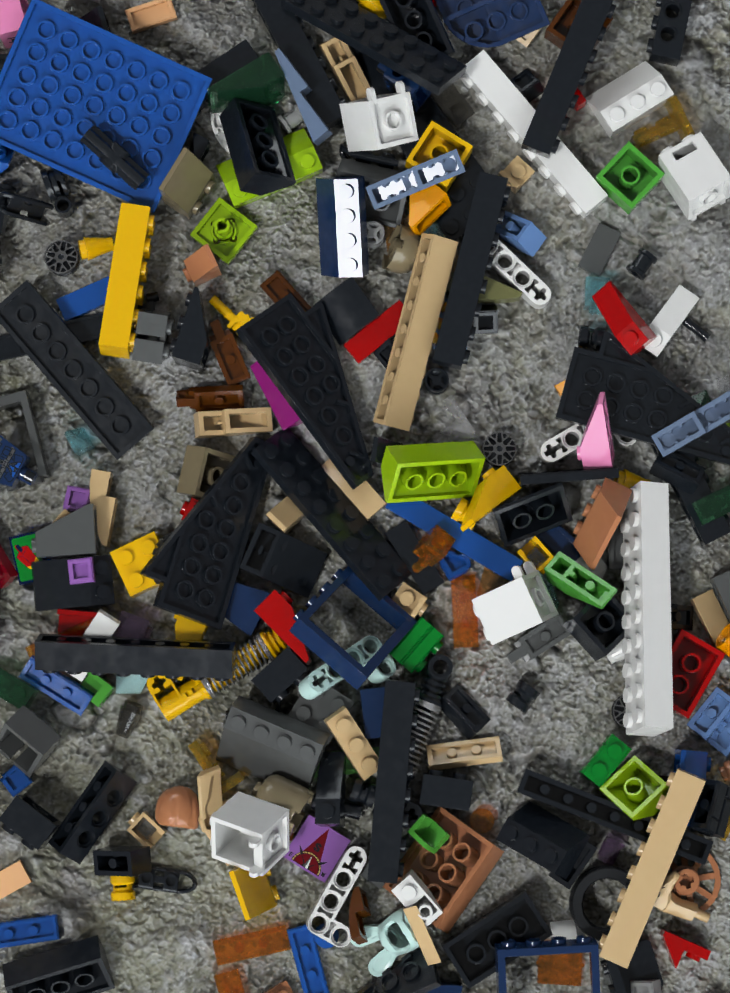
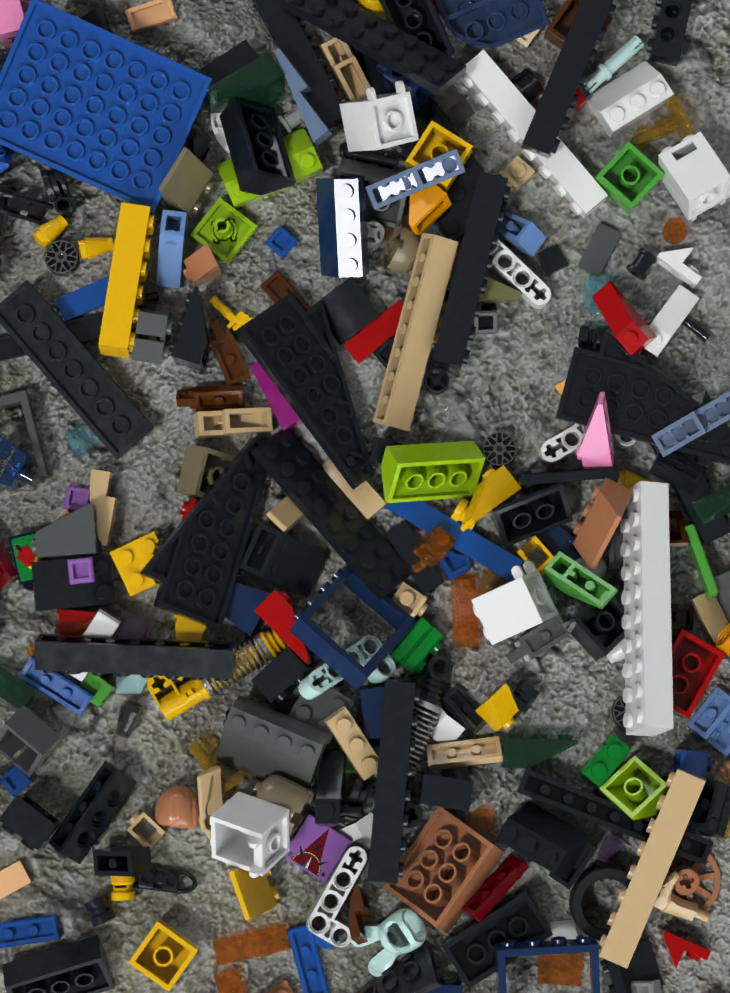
(50, 231): none -> yellow cone
(99, 910): none -> black wheel
(114, 157): black piece -> none
(164, 955): none -> yellow brick
(171, 248): none -> medium blue slope
(281, 242): none -> blue tile
(360, 831): none -> white sticker
(412, 892): white slope -> none
(422, 935): tan sticker -> none
(429, 833): bright green panel -> none
(445, 728): none -> white sticker
(495, 888): none -> dark red plate
(499, 709): none -> yellow slope
(527, 752): none -> clear green slope
(552, 260): none -> black slope
(611, 65): none -> light aqua pin
(673, 262): none -> white slope
(674, 231): none -> clear orange tile
(677, 531): none -> reddish brown slope
(701, 563): none -> bright green tile

